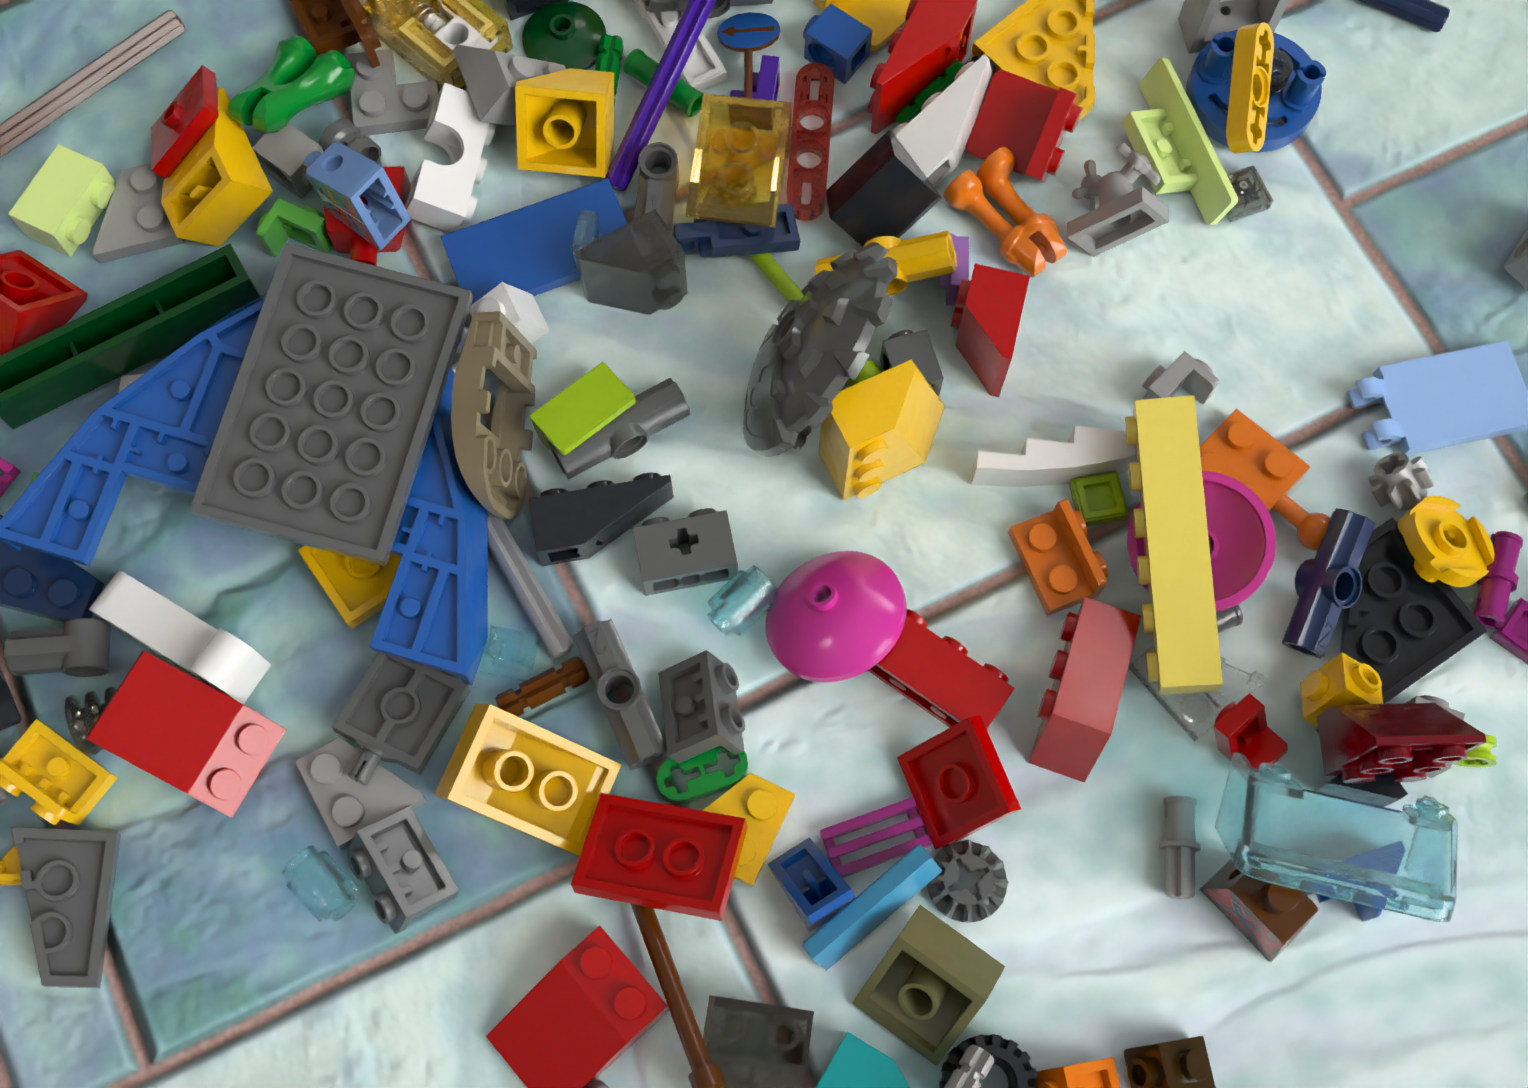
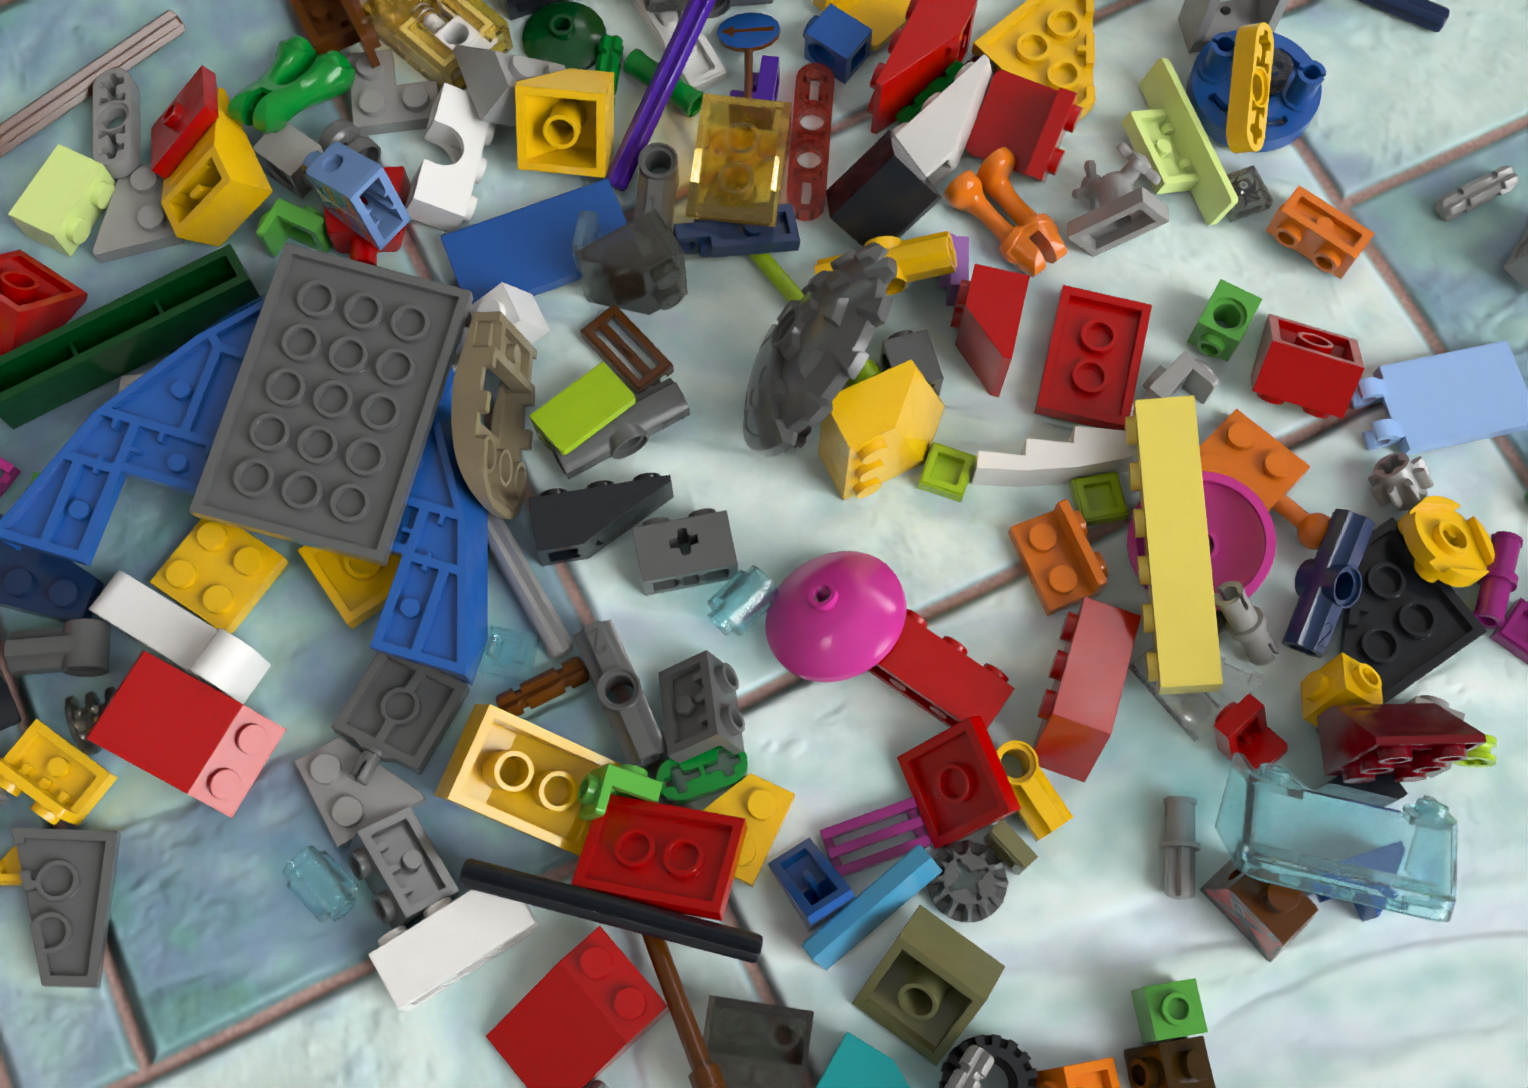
(126, 135): none -> light grey beam
(219, 573): none -> yellow plate
(449, 944): none -> white brick
(611, 910): none -> black axle
(622, 781): none -> bright green bracket
(650, 377): none -> reddish brown tile
(946, 472): none -> lime tile
(1010, 847): none -> olive tile
(1040, 804): none -> yellow piece
(1093, 358): none -> red plate
(1169, 1010): none -> bright green brick
(1234, 308): none -> bright green brick
(1245, 623): none -> light grey pin
(1306, 367): none -> red slope
(1319, 232): none -> orange bracket
(1476, 193): none -> light grey axle

